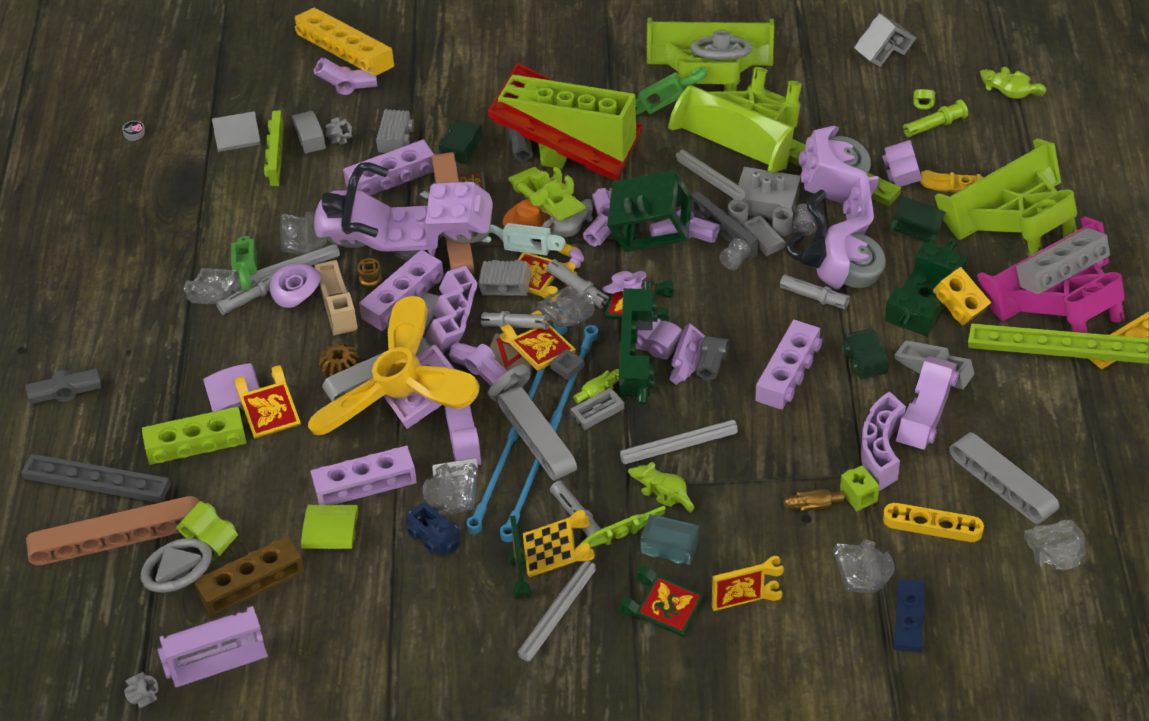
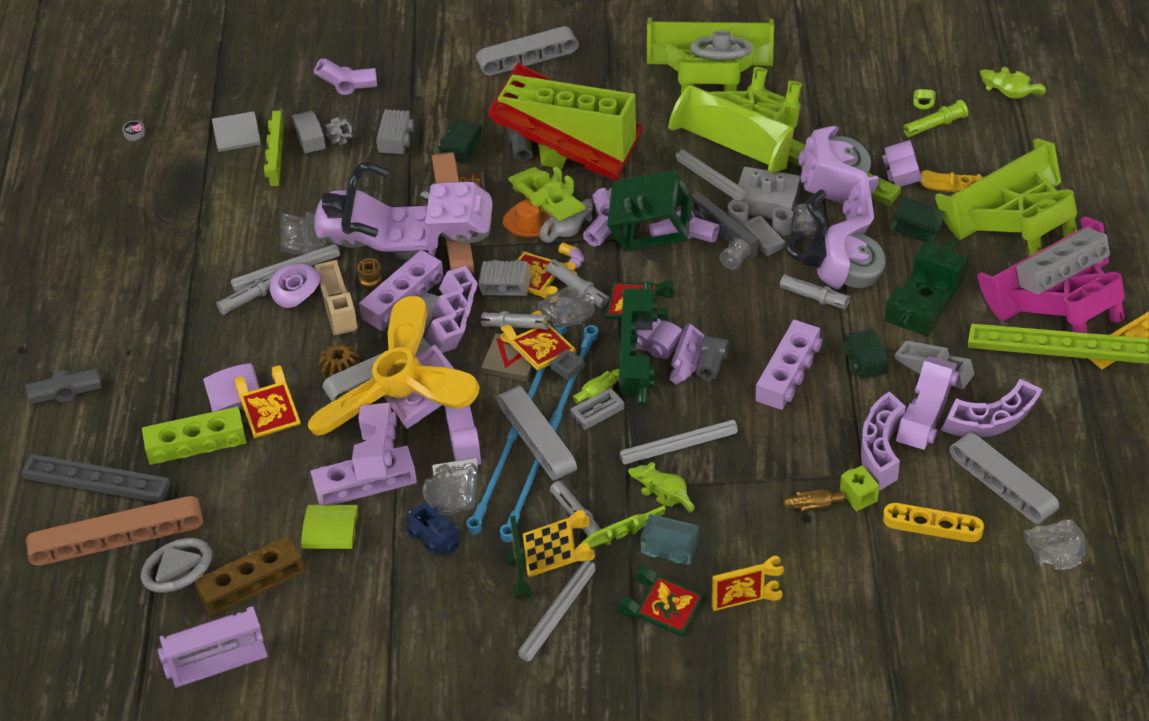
(141, 689): light grey gear -> none
(206, 526): lime brick -> none
(211, 286): clear slope -> none
(244, 260): bright green piece -> none
(344, 41): yellow brick -> none
(377, 428): none -> lavender arch
(403, 165): lavender brick -> none
(478, 361): lavender piece -> none
(516, 376): light grey tile -> none
(519, 238): light aqua piece -> none
(527, 50): none -> light grey beam
(625, 280): lavender plate -> none
(668, 89): bright green piece -> none
(863, 566): clear slope -> none
(883, 38): light grey brick -> none
(909, 615): dark blue plate -> none
(965, 294): yellow brick -> none
(991, 418): none -> lavender brick

